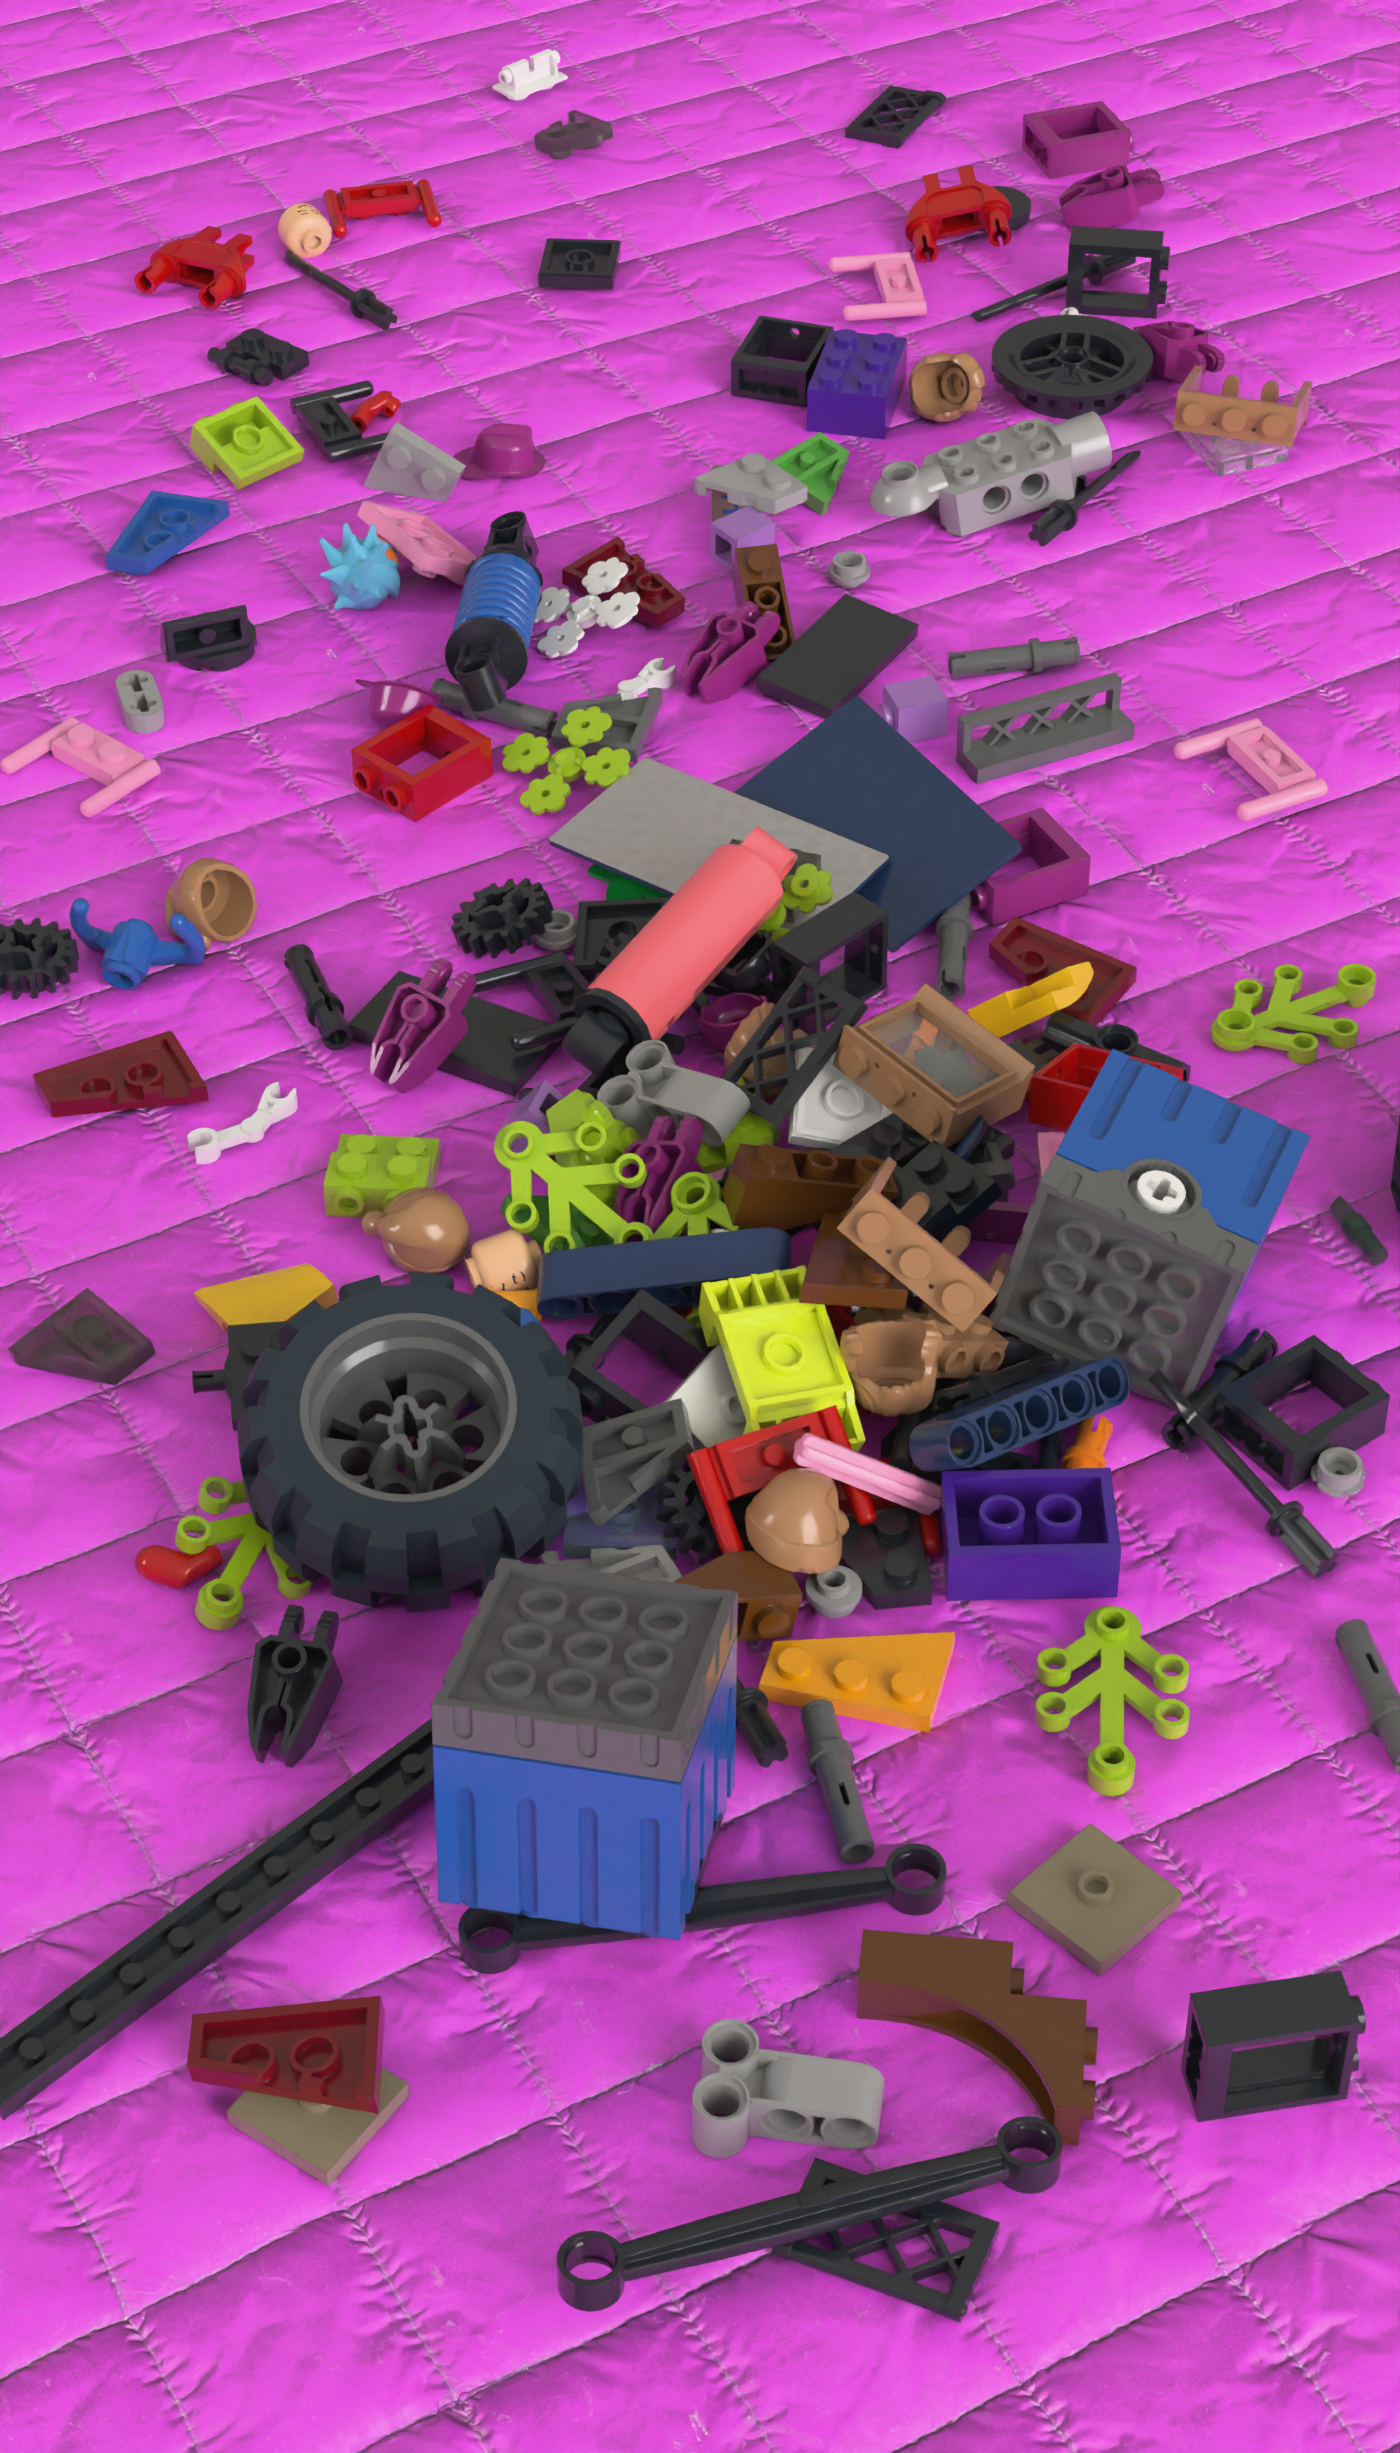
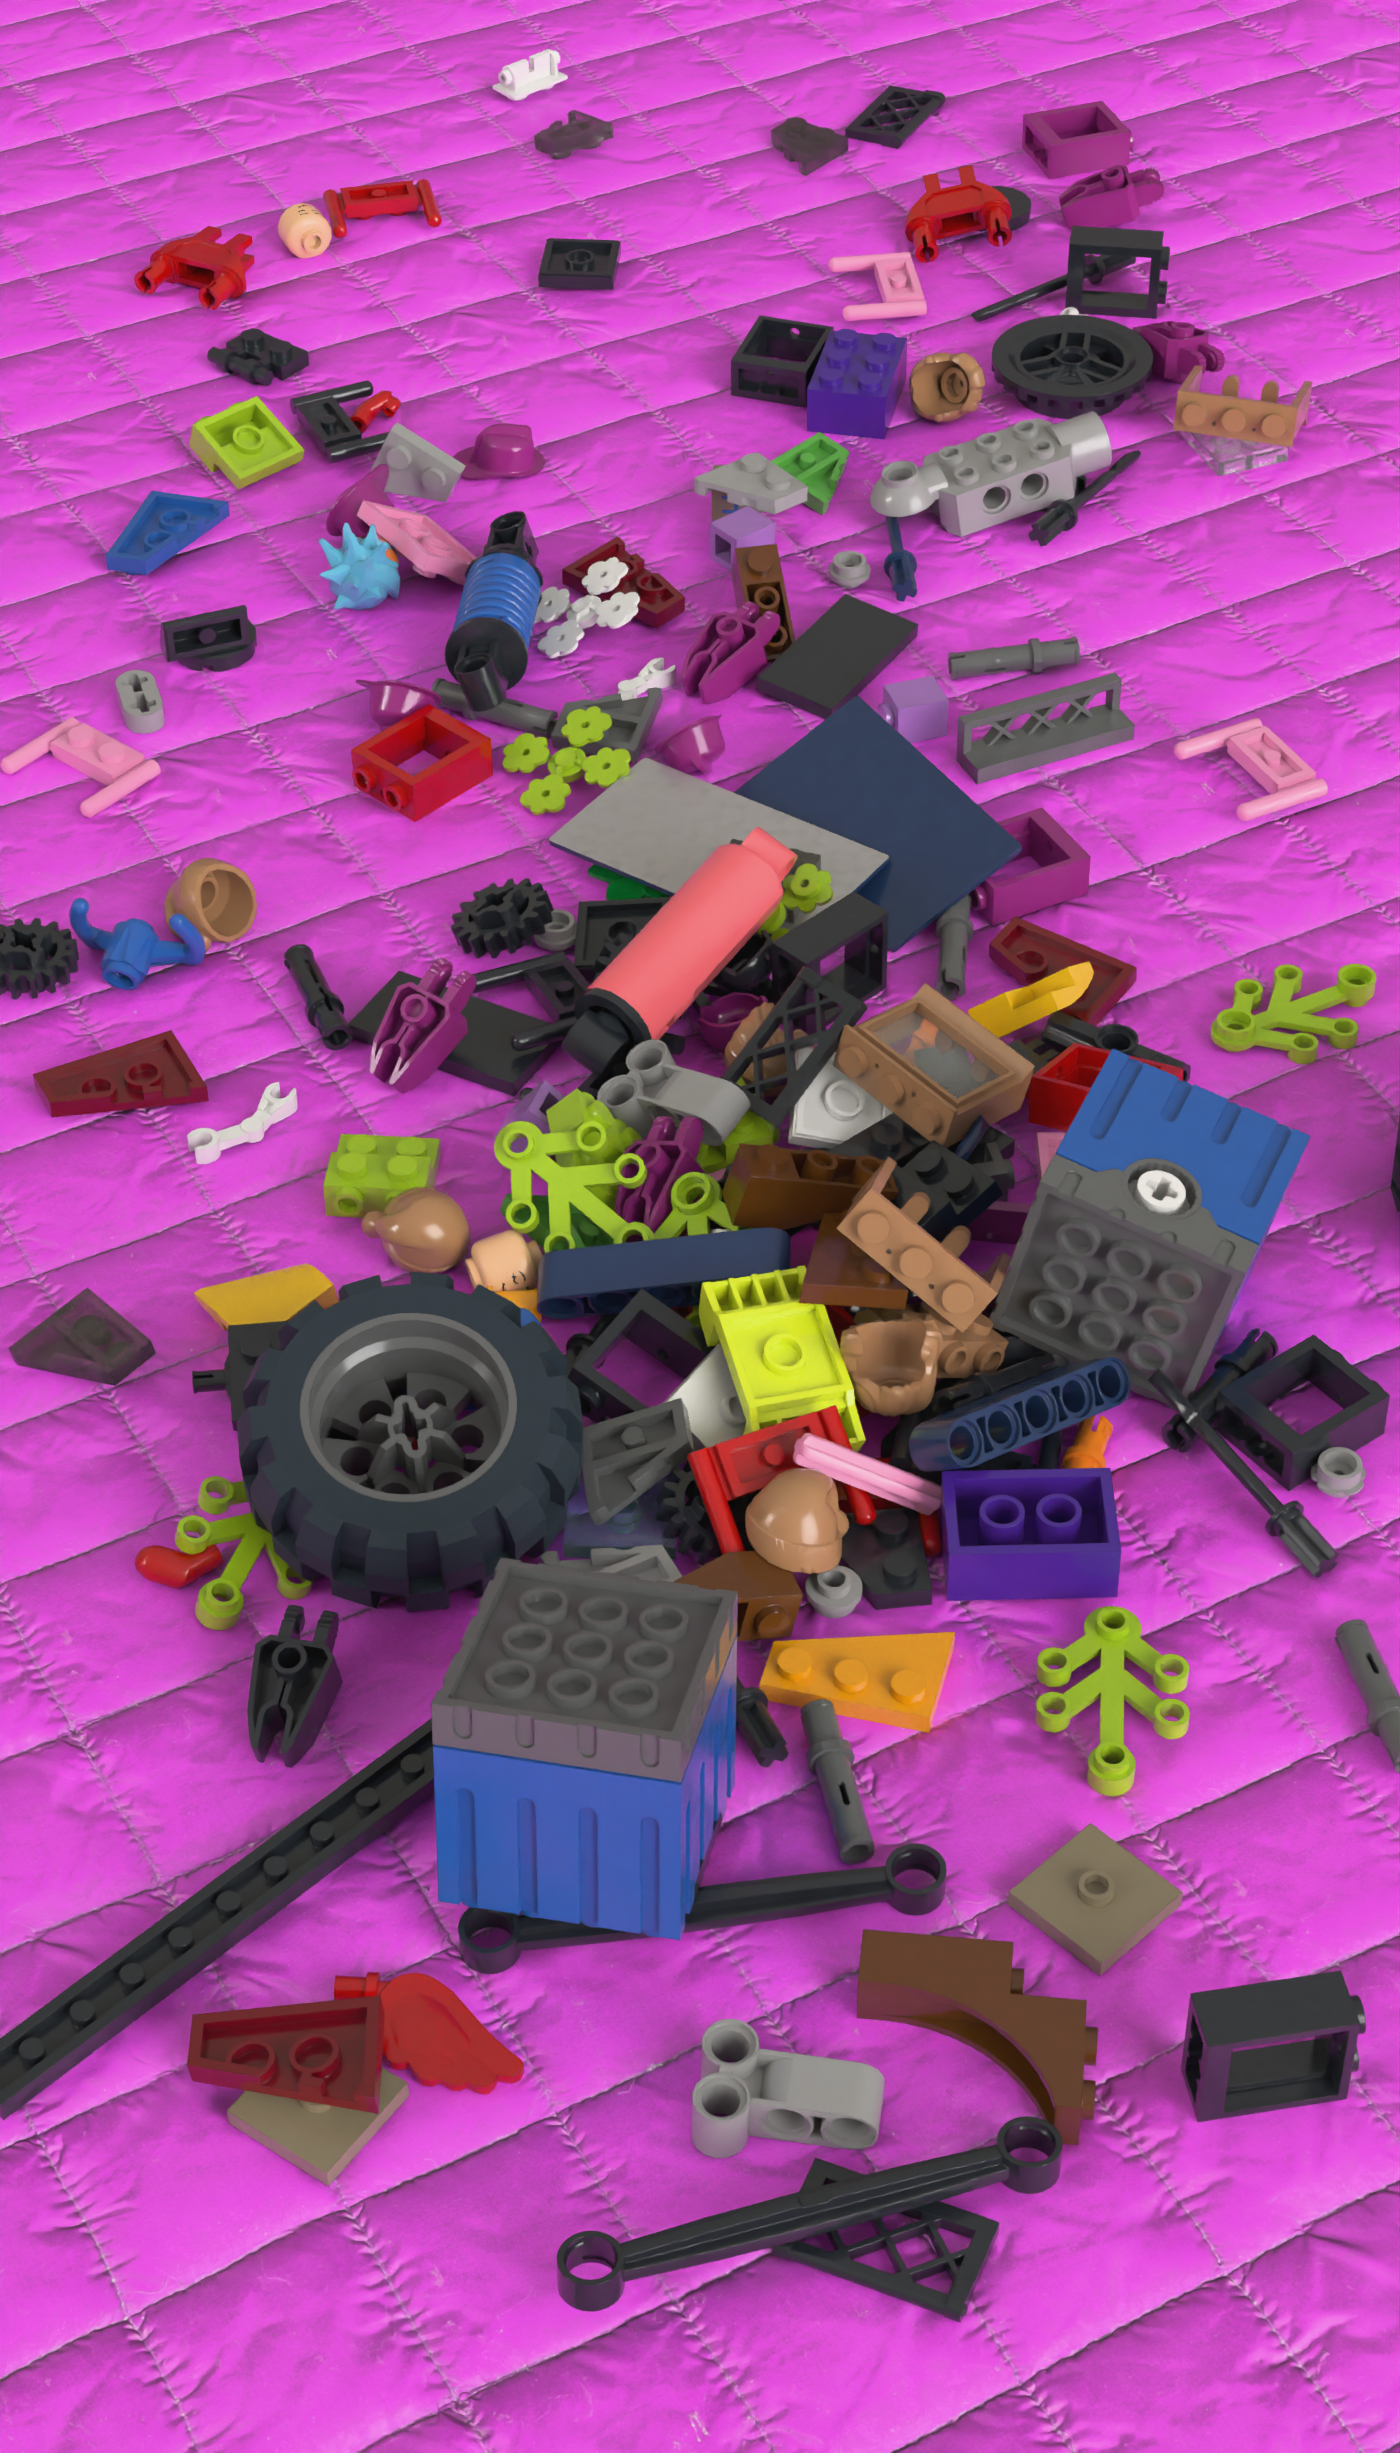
(348, 504): none -> magenta piece
(362, 303): black piece -> none
(434, 2033): none -> red animal
(693, 746): none -> magenta piece
(808, 144): none -> clear smoke wing
(900, 563): none -> dark blue piece
(1358, 1231): piece -> none

